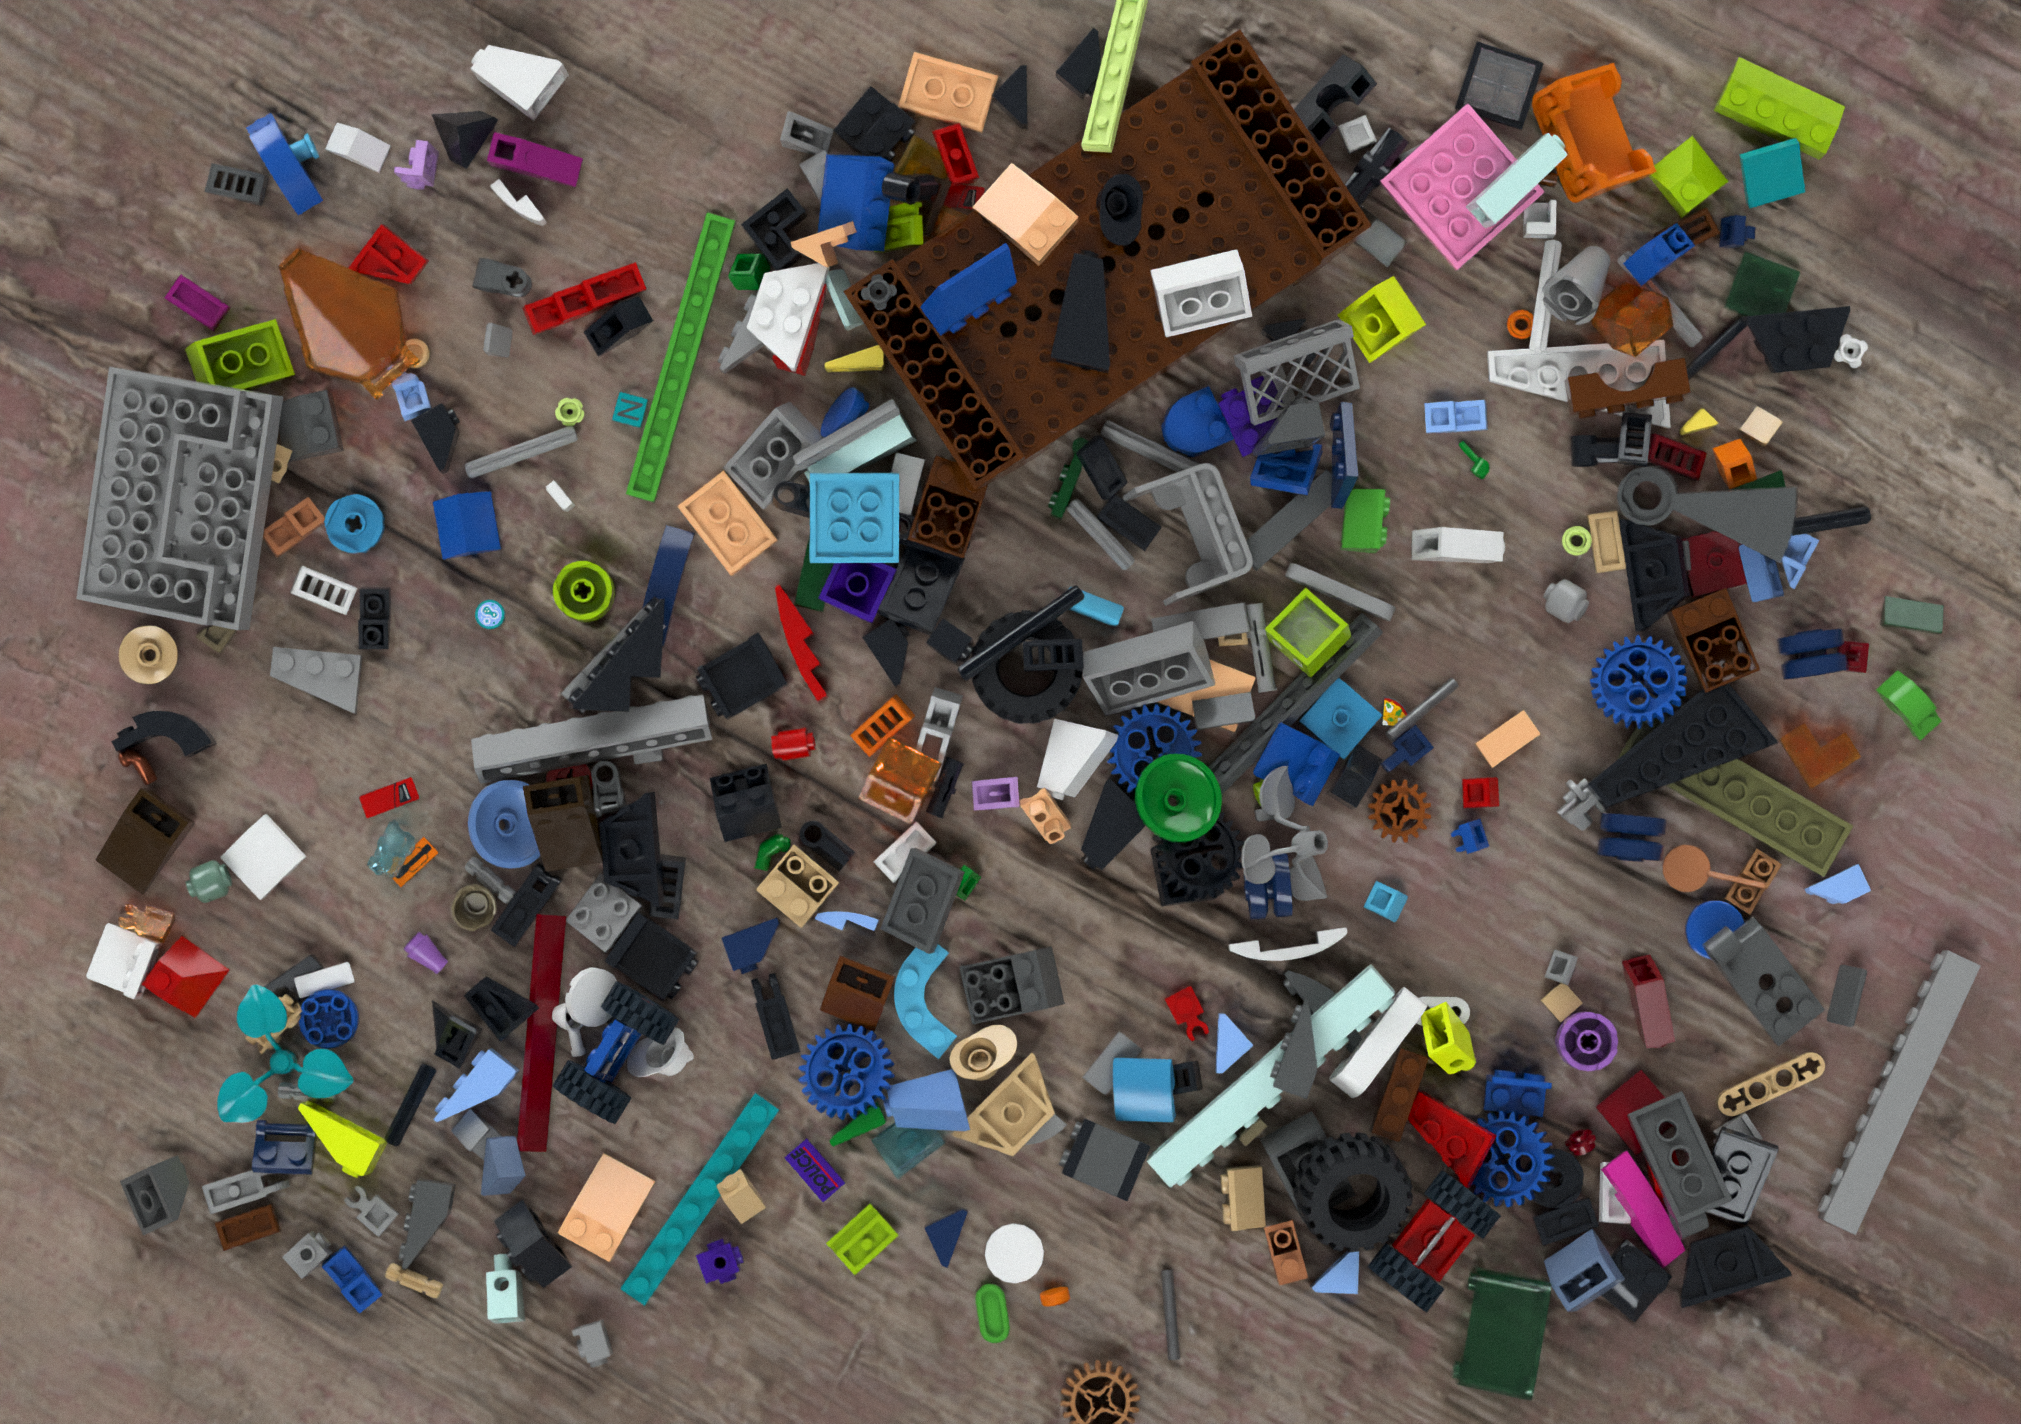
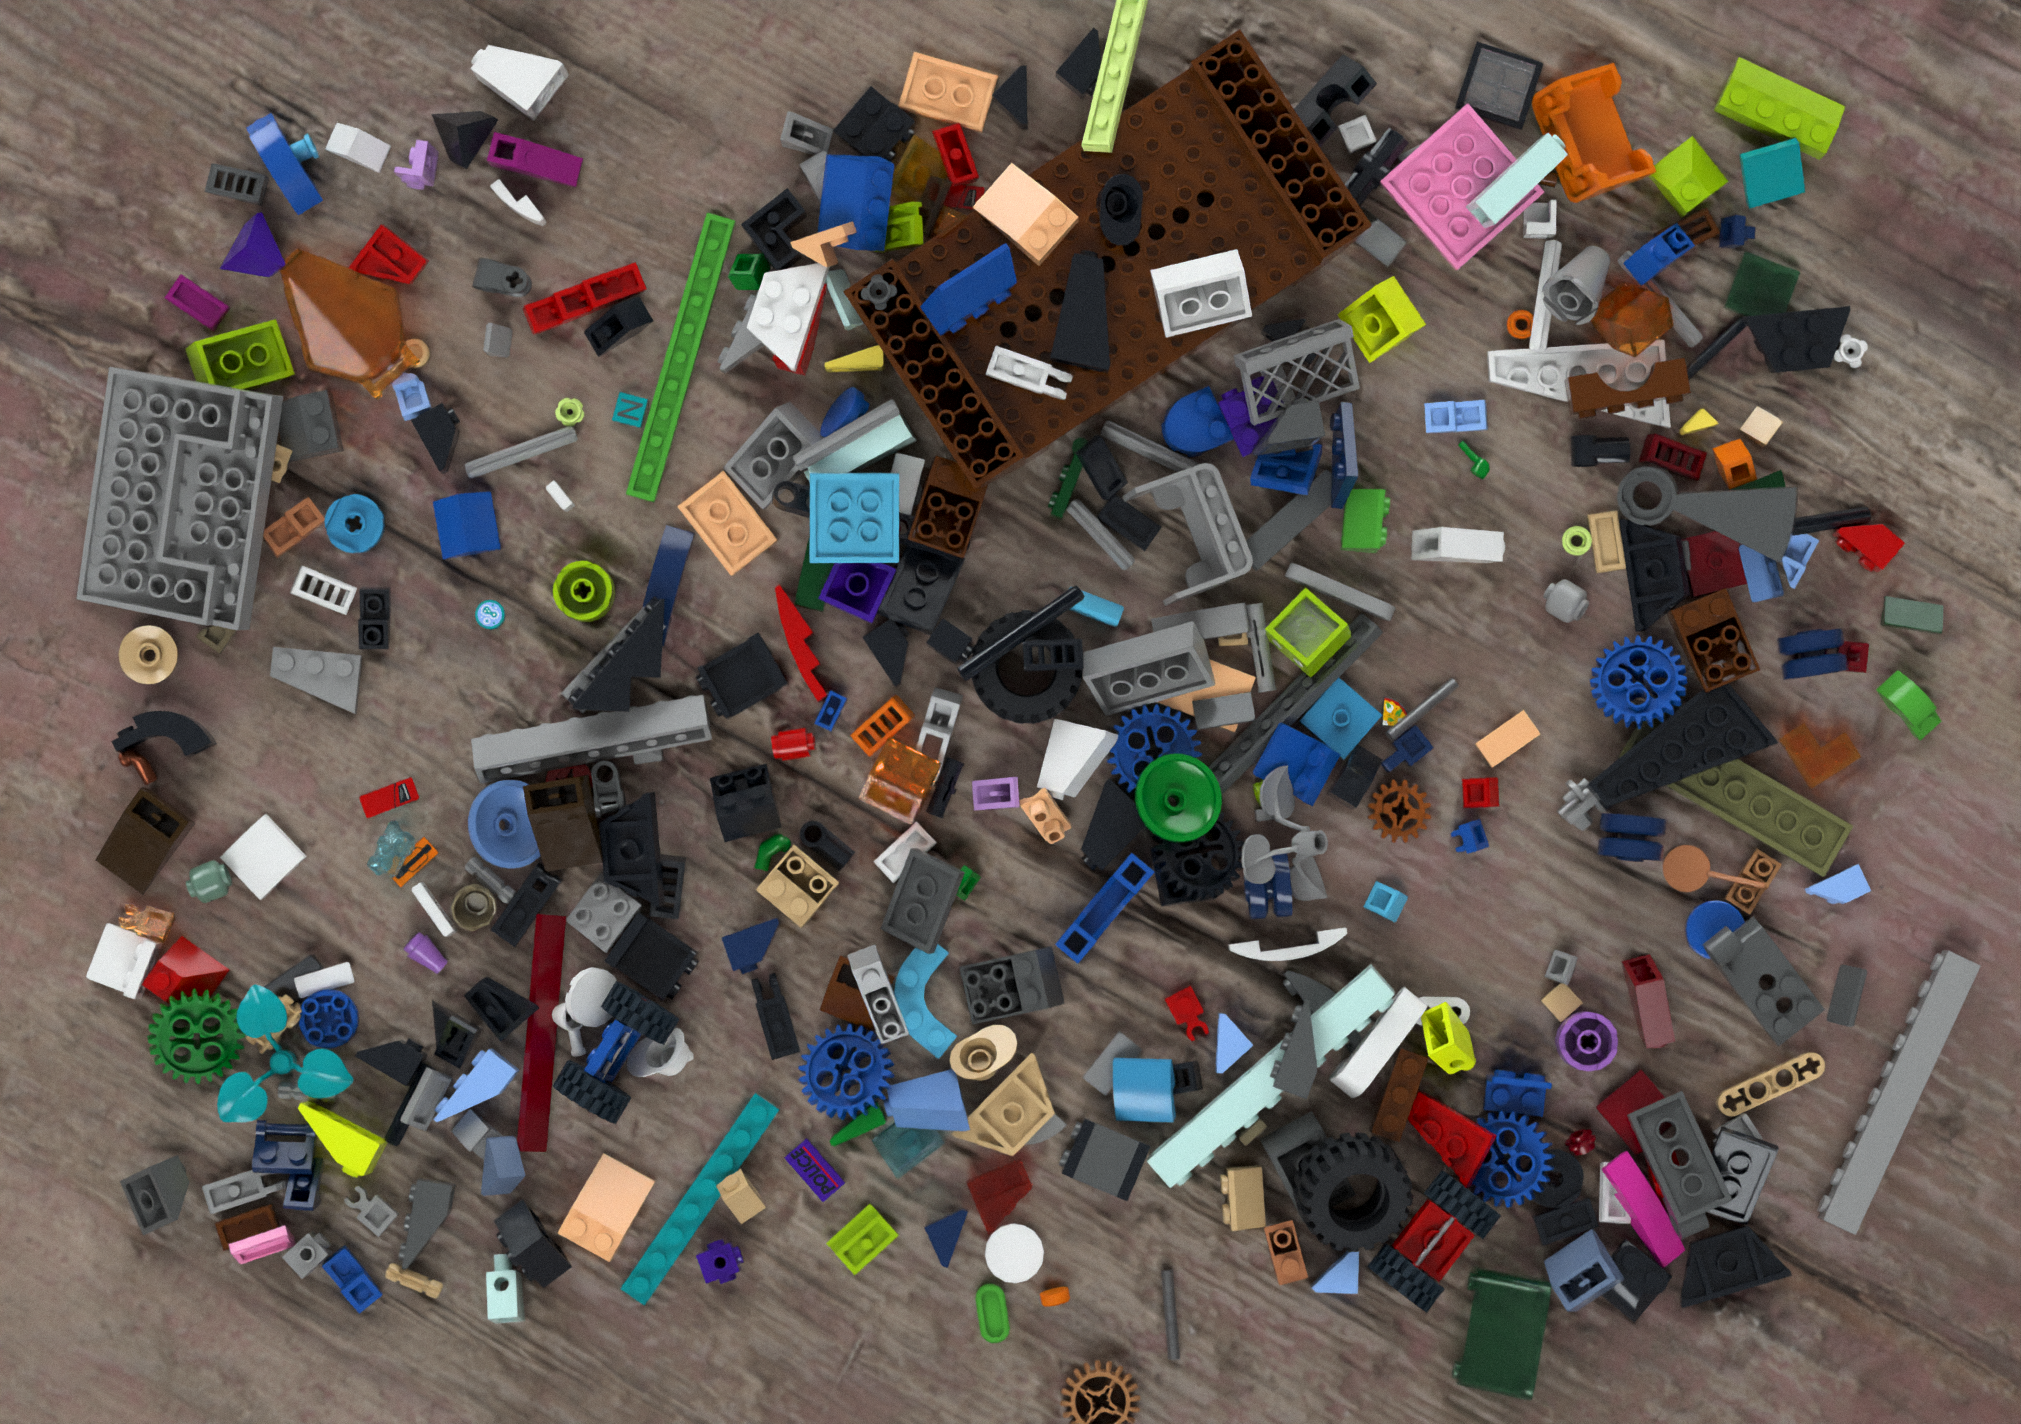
(196, 1061): none -> green gear
(254, 250): none -> dark purple slope
(262, 1244): none -> bright pink tile
(303, 1189): none -> dark blue slope
(396, 1059): none -> black slope
(425, 1099): none -> light grey tile
(434, 909): none -> white tile
(593, 1343): light grey brick -> none
(830, 711): none -> blue piece
(839, 919): light blue slope -> none
(878, 994): none -> light grey slope
(909, 187): black piece -> none
(999, 1192): none -> clear red wing
(1025, 372): none -> white hinge
(1104, 908): none -> blue arch
(1634, 422): black slope -> none
(1871, 543): none -> red slope

